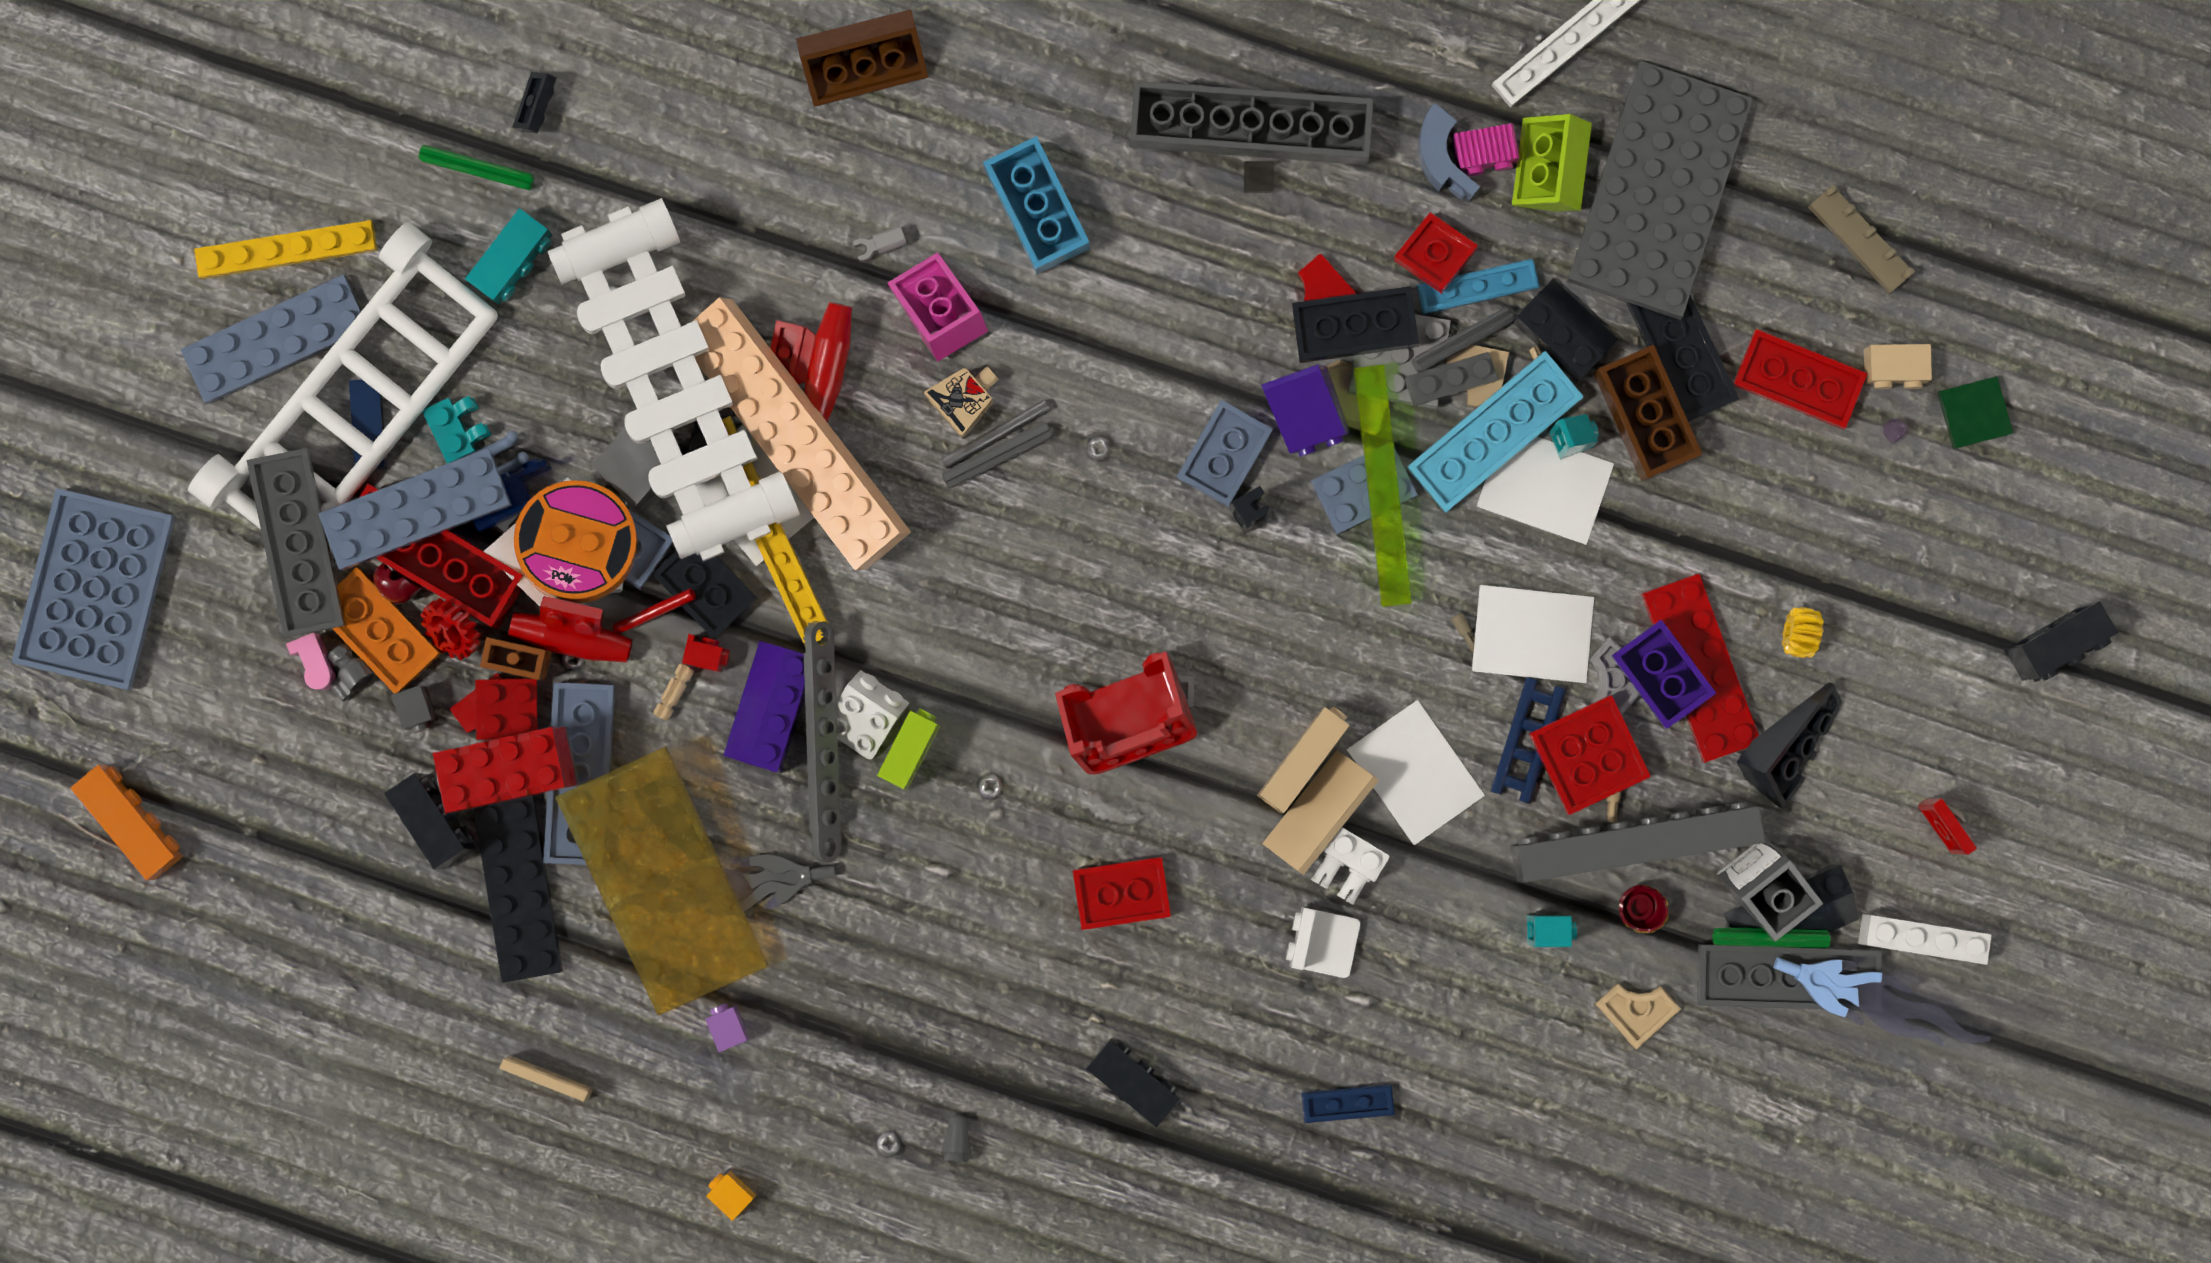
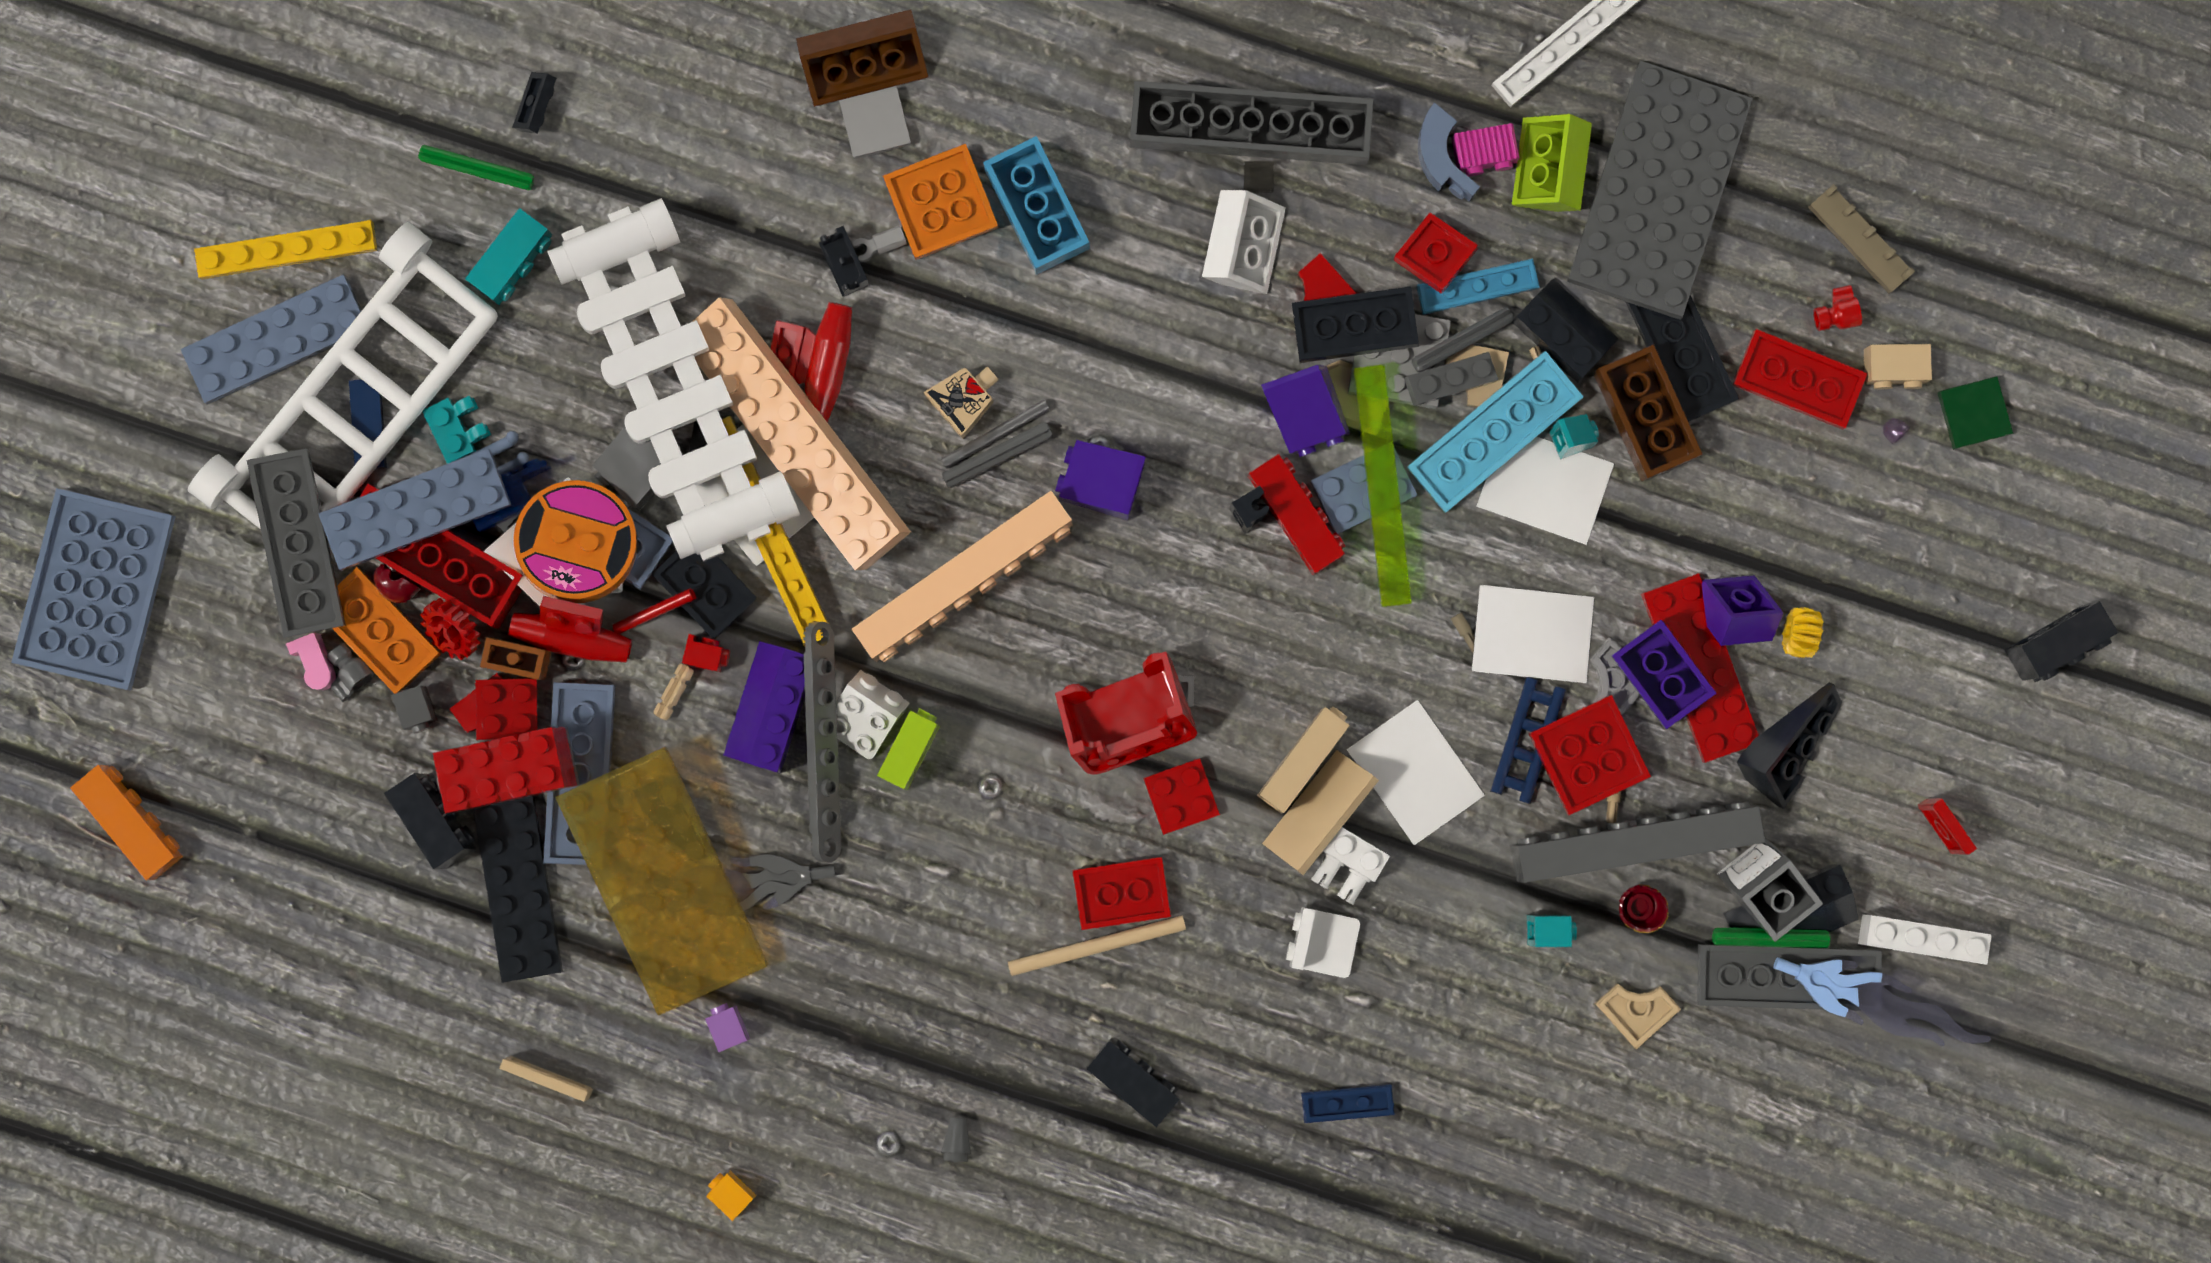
(843, 262): none -> black hinge
(875, 122): none -> light grey tile
(938, 306): dark pink slope -> none
(940, 201): none -> orange plate
(963, 577): none -> light nougat brick
(1096, 945): none -> tan piece
(1101, 479): none -> dark purple slope
(1181, 796): none -> red plate
(1224, 453): sand blue plate -> none
(1243, 241): none -> white slope
(1296, 514): none -> red brick
(1740, 610): none -> dark purple slope
(1844, 311): none -> red piece

